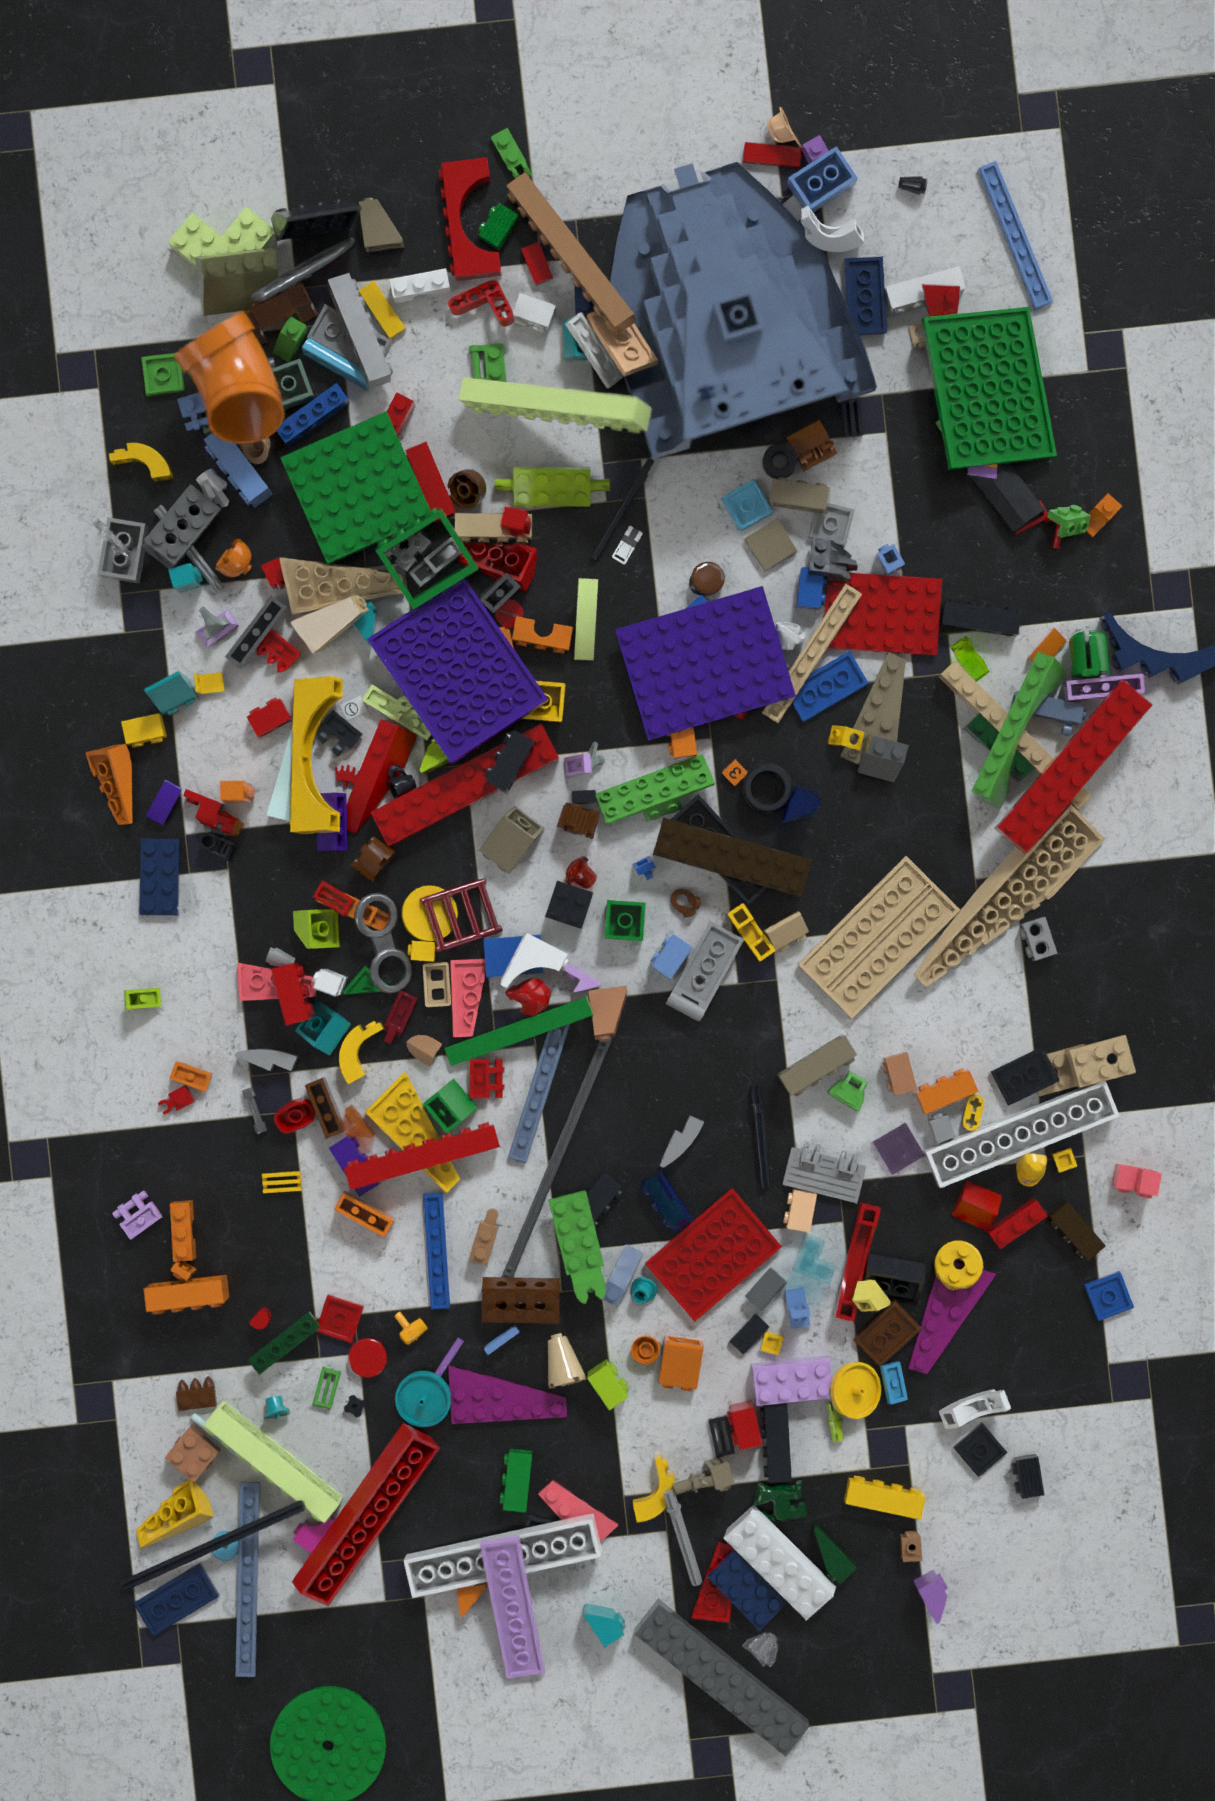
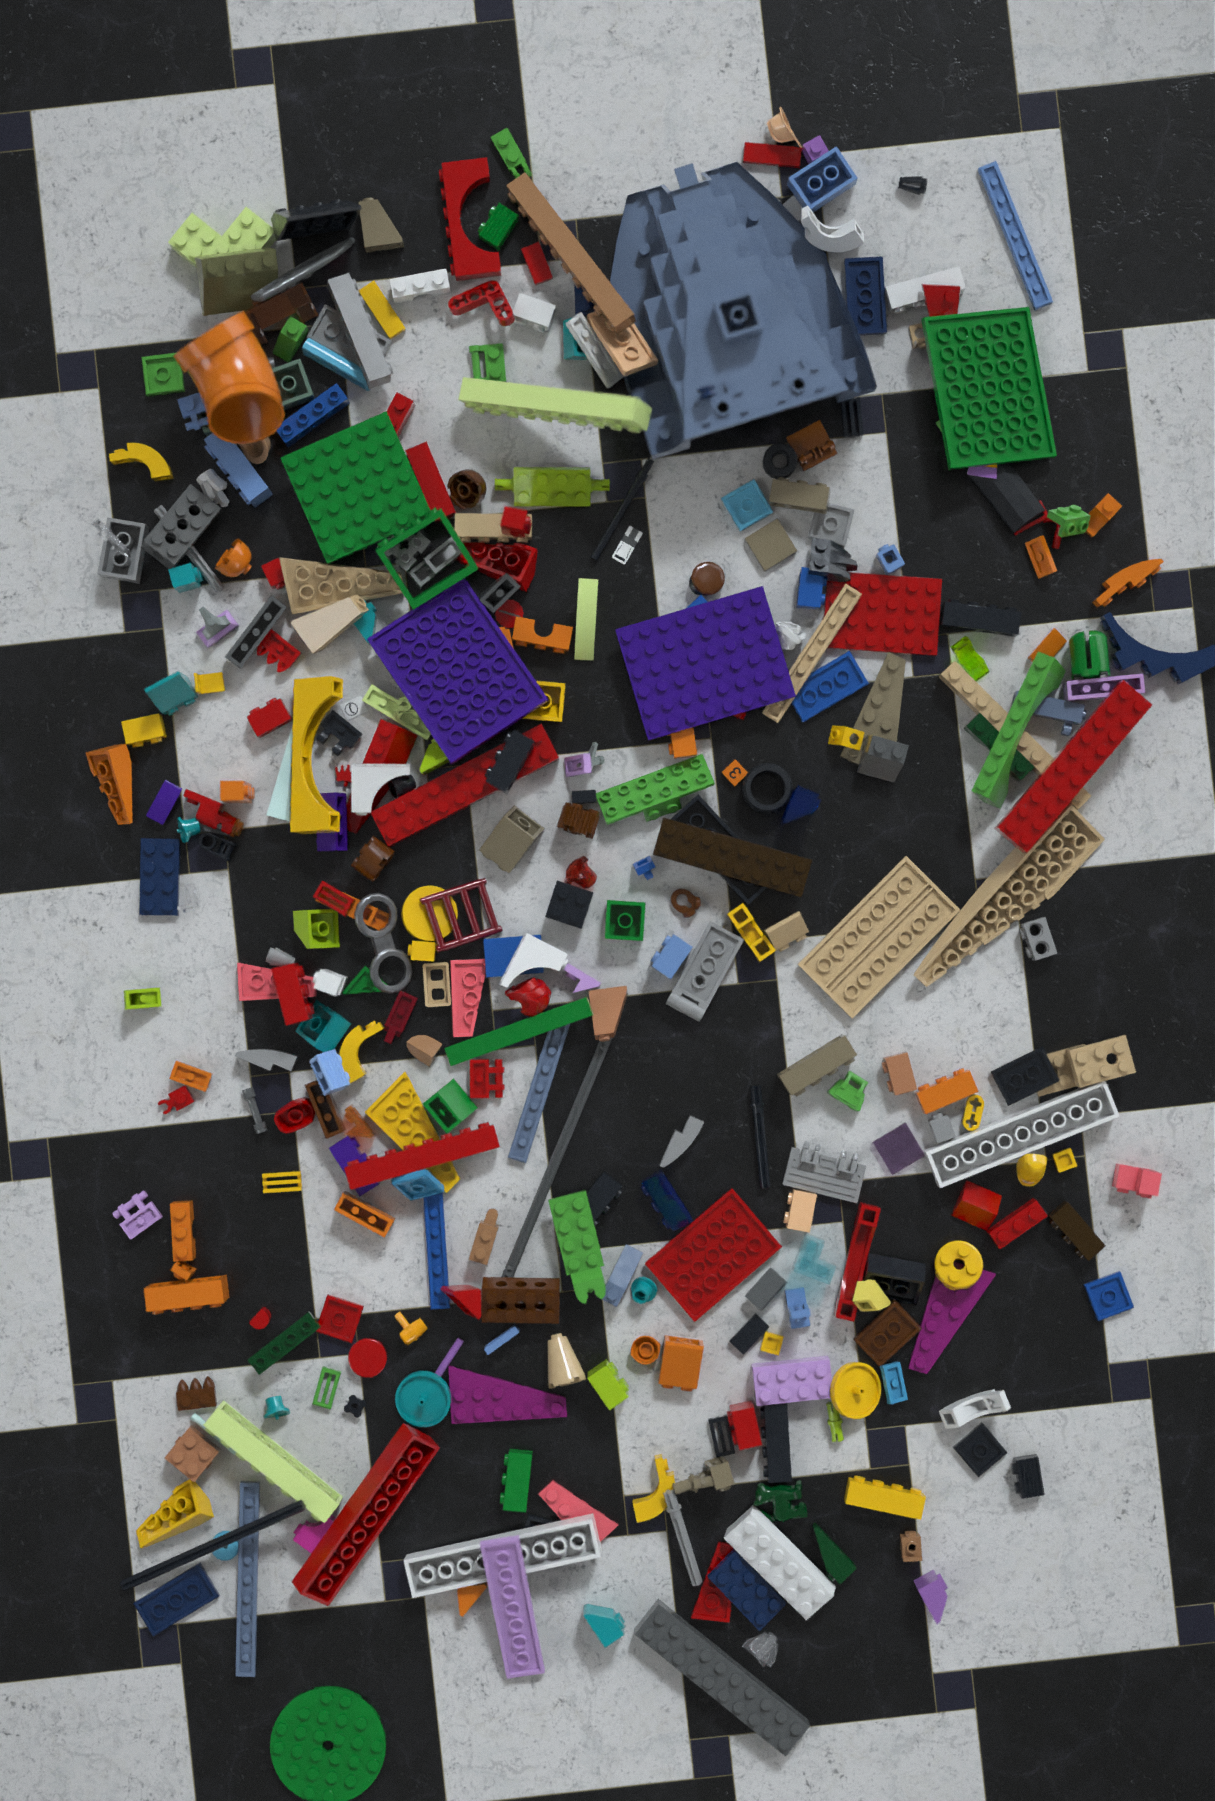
(188, 828): none -> teal piece
(330, 1072): none -> light blue brick
(368, 779): none -> white arch
(418, 1184): none -> dark azure tile
(466, 1298): none -> red slope
(1040, 557): none -> orange plate
(1132, 576): none -> orange slope

